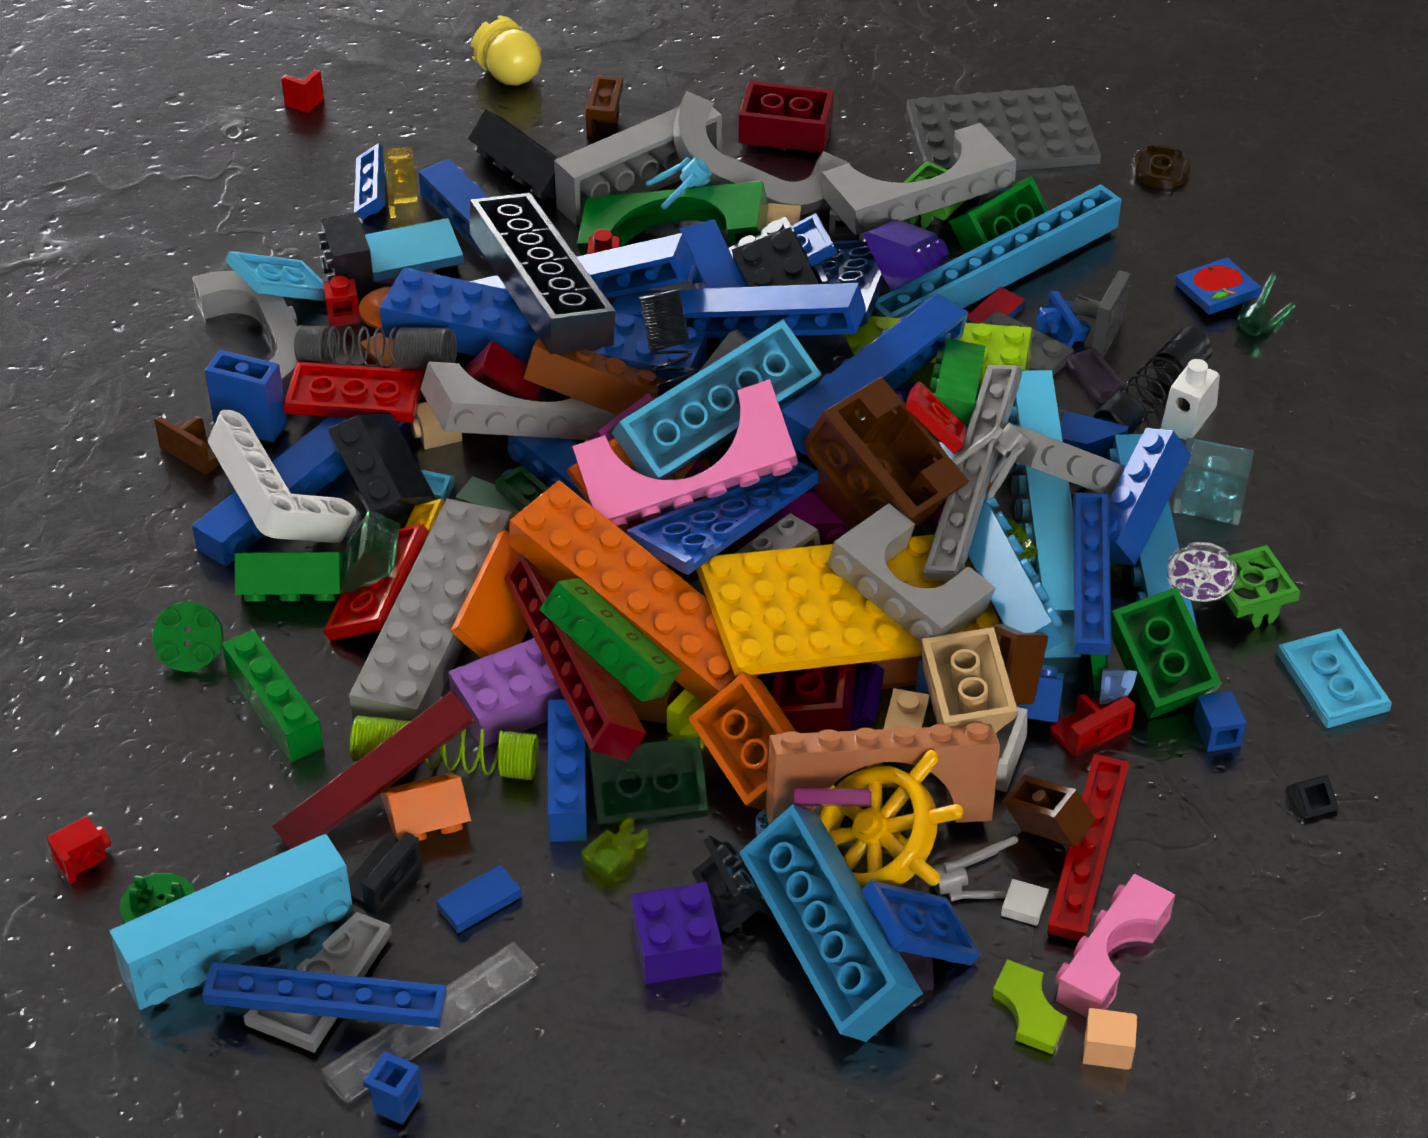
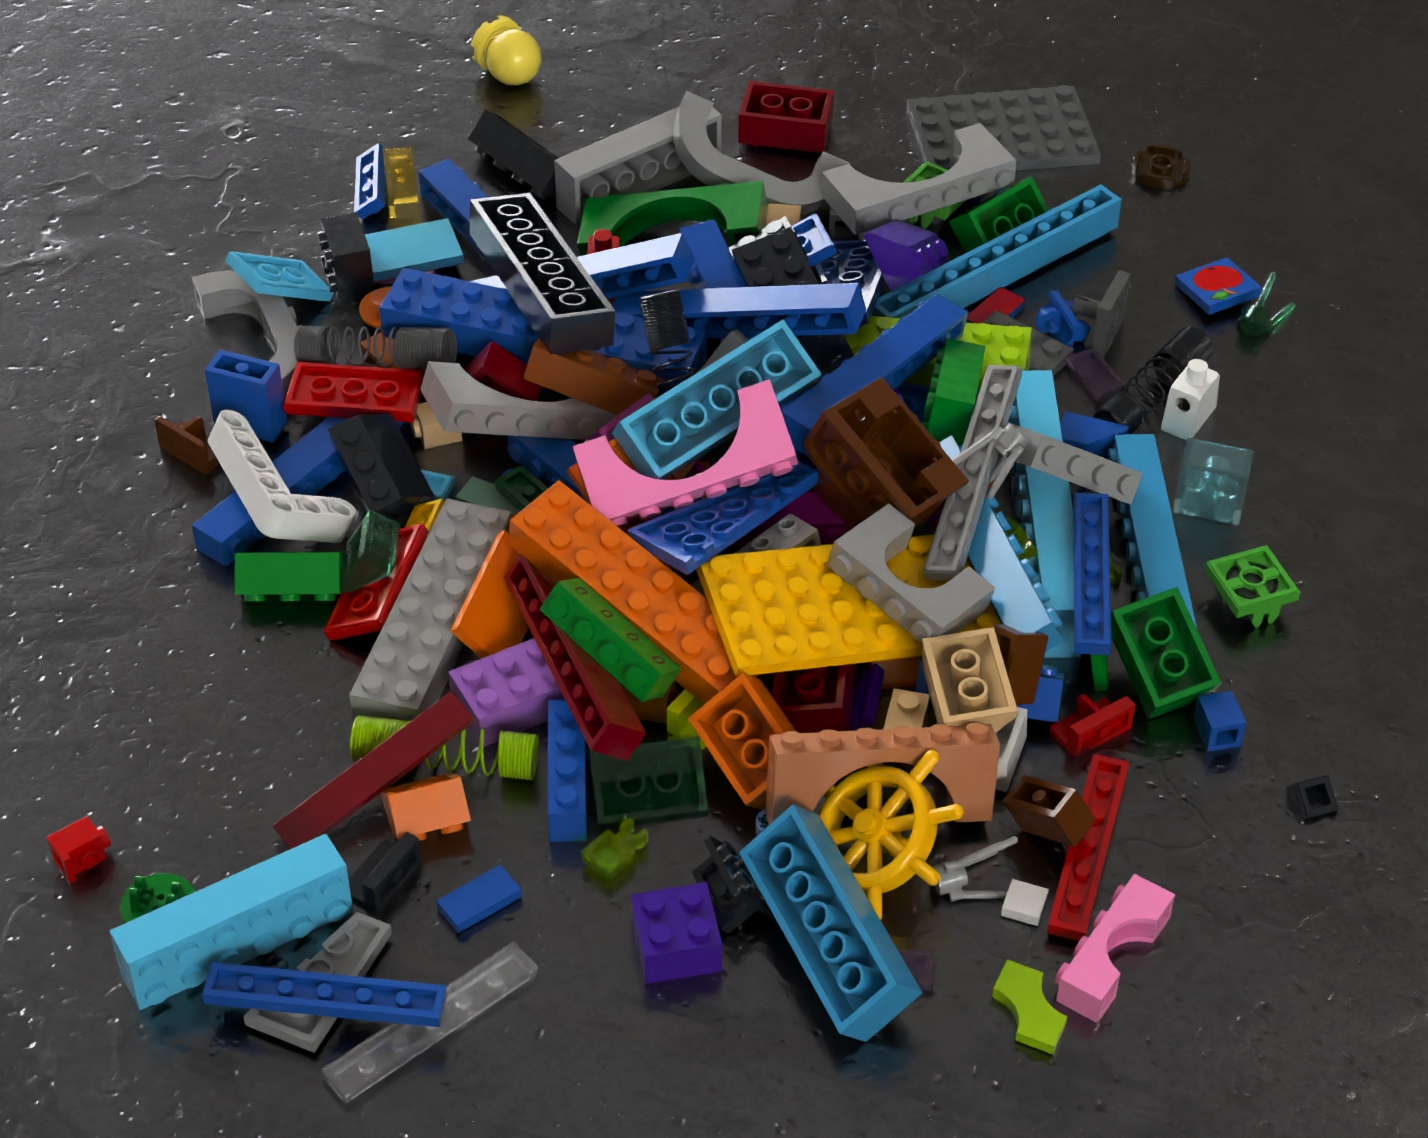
(170, 636): green plate -> none
(272, 696): green brick -> none
(303, 93): red panel -> none
(341, 294): red brick -> none
(394, 1087): blue brick -> none
(603, 101): reddish brown panel -> none
(694, 173): medium azure plant -> none
(833, 797): magenta tile -> none
(920, 923): blue plate -> none
(936, 417): red tile -> none
(1110, 1038): light nougat panel -> none
(1116, 684): light blue tile -> none
(1144, 492): blue brick -> none
(1201, 571): clear tile -> none
(1333, 678): medium azure tile -> none

